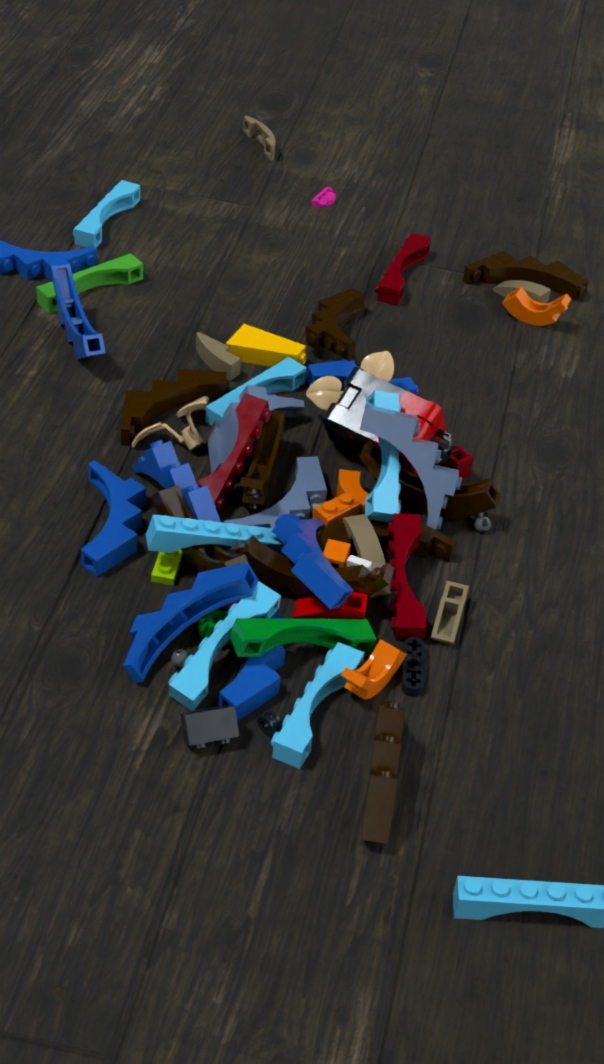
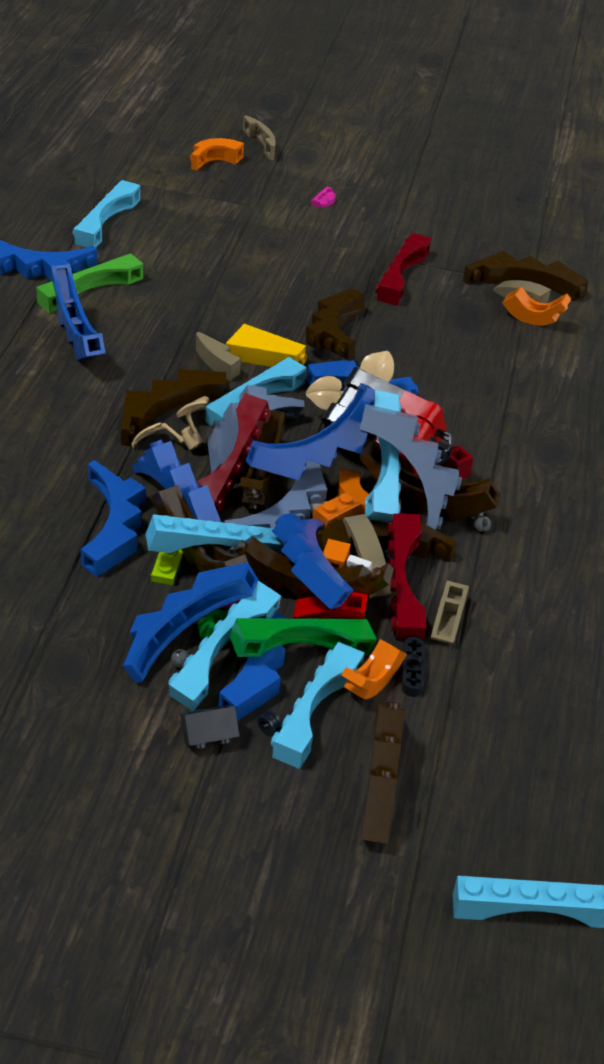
(216, 149): none -> orange arch
(321, 448): none -> blue arch

